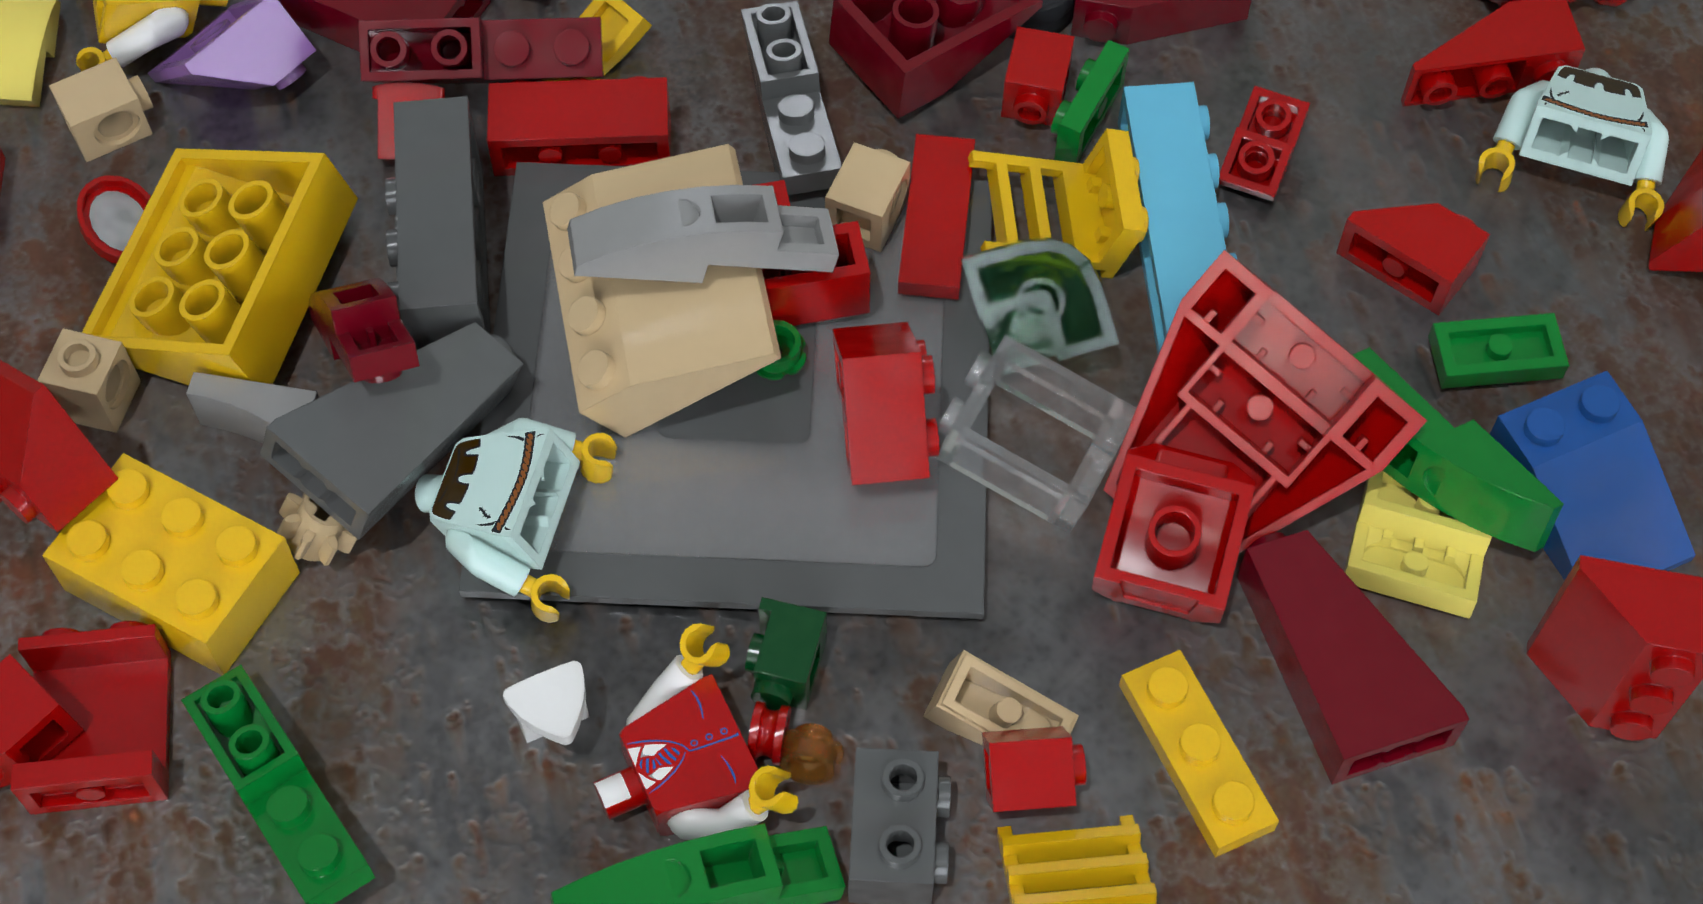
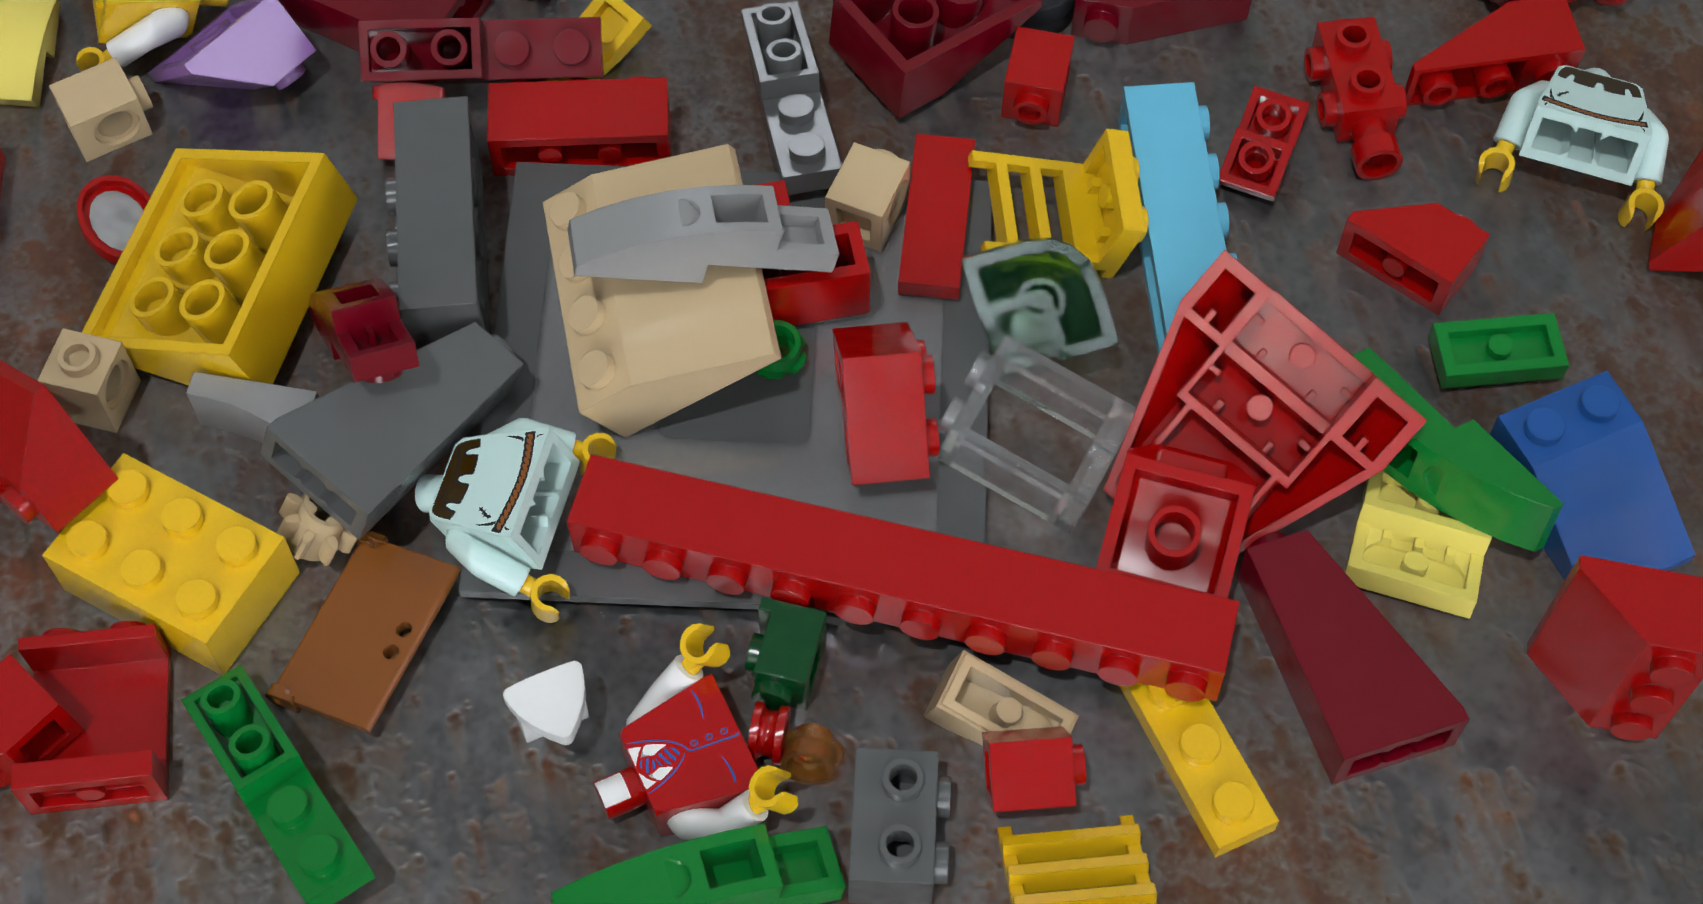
(343, 656): none -> dark orange door
(904, 578): none -> red brick
(1097, 89): green plate -> none
(1345, 60): none -> red brick

